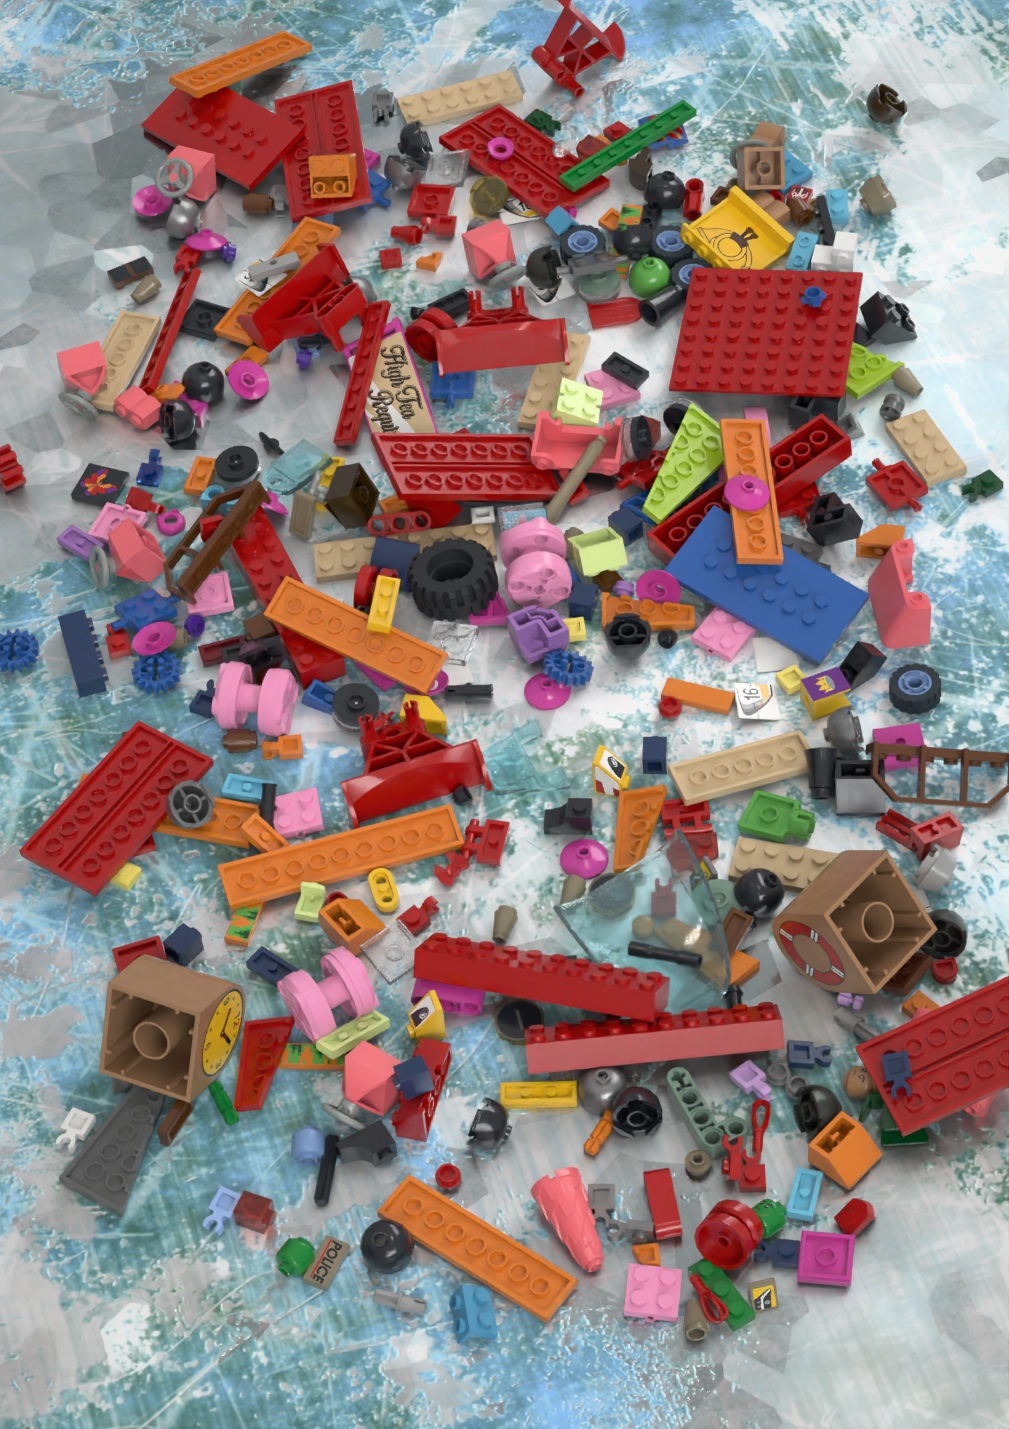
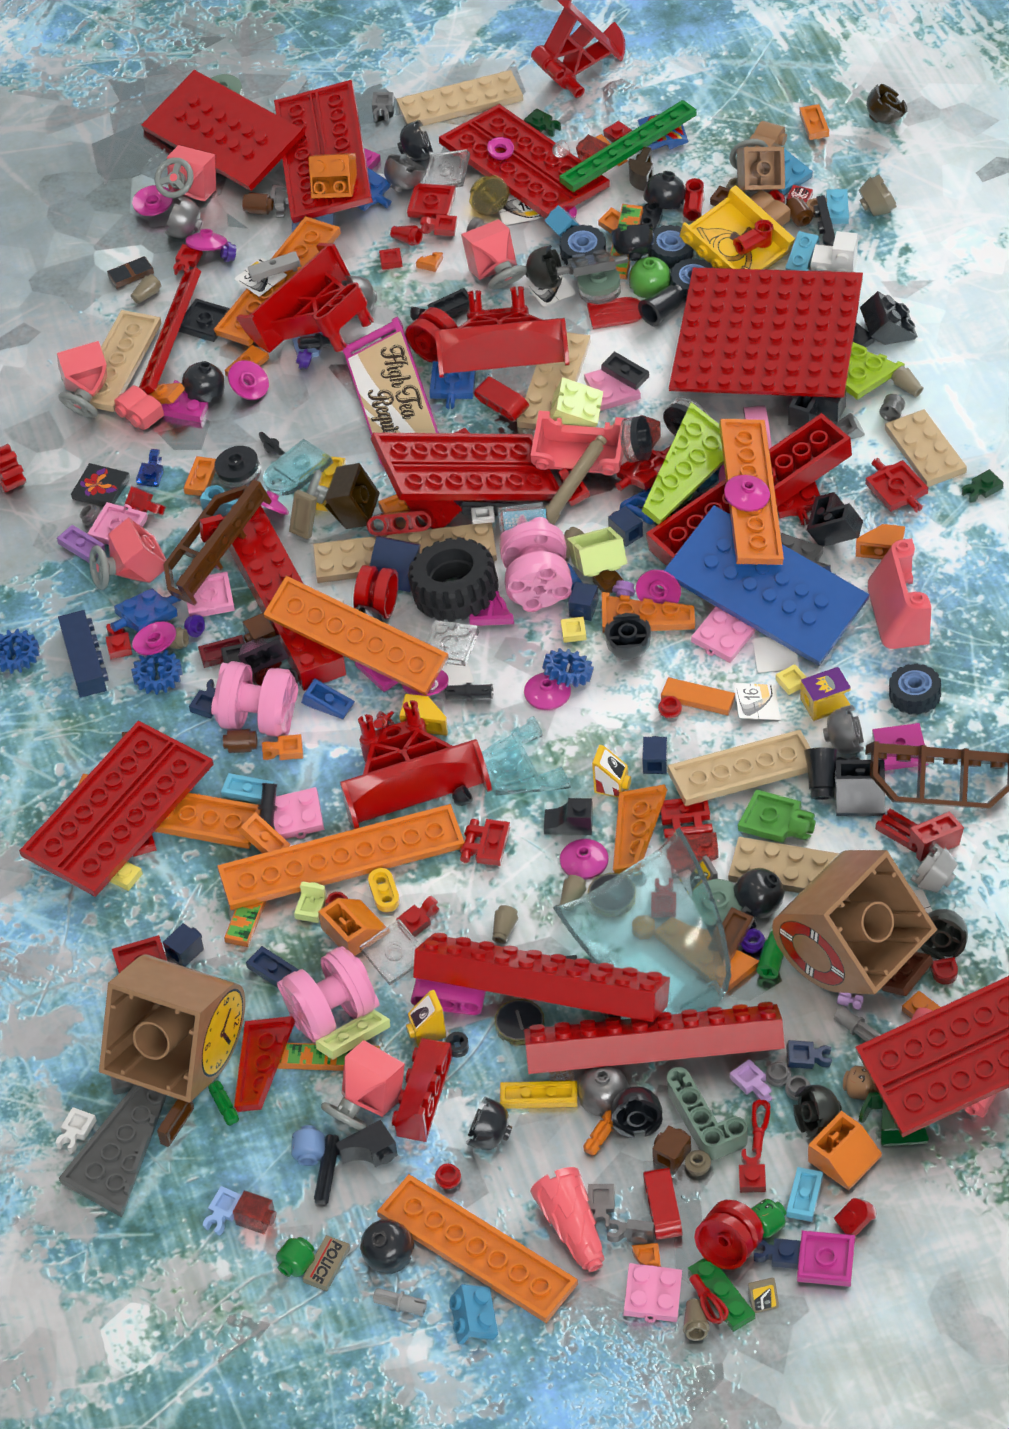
(89, 514): none -> flat silver plate
(173, 529): dark pink piece -> none
(177, 420): black cylinder -> none
(190, 805): flat silver cylinder -> none
(240, 64): orange plate -> none
(351, 703): black piece -> none
(362, 373): red tile -> none
(383, 604): yellow tile -> none
(412, 1078): dark blue brick -> none
(452, 870): red piece -> none
(463, 1041): none -> black bush
(501, 399): none -> red beam
(537, 632): medium lavender brick -> none
(664, 637): black hinge -> none
(671, 1148): none -> reddish brown brick
(679, 957): black piece -> none
(732, 1164): red plate -> none
(733, 996): black pin -> none
(756, 936): none -> dark purple plate
(759, 237): none -> red piece
(770, 959): none -> green piece
(813, 296): blue plate -> none
(814, 122): none -> orange plate
(861, 664): black slope -> none
(897, 1070): dark blue plate -> none

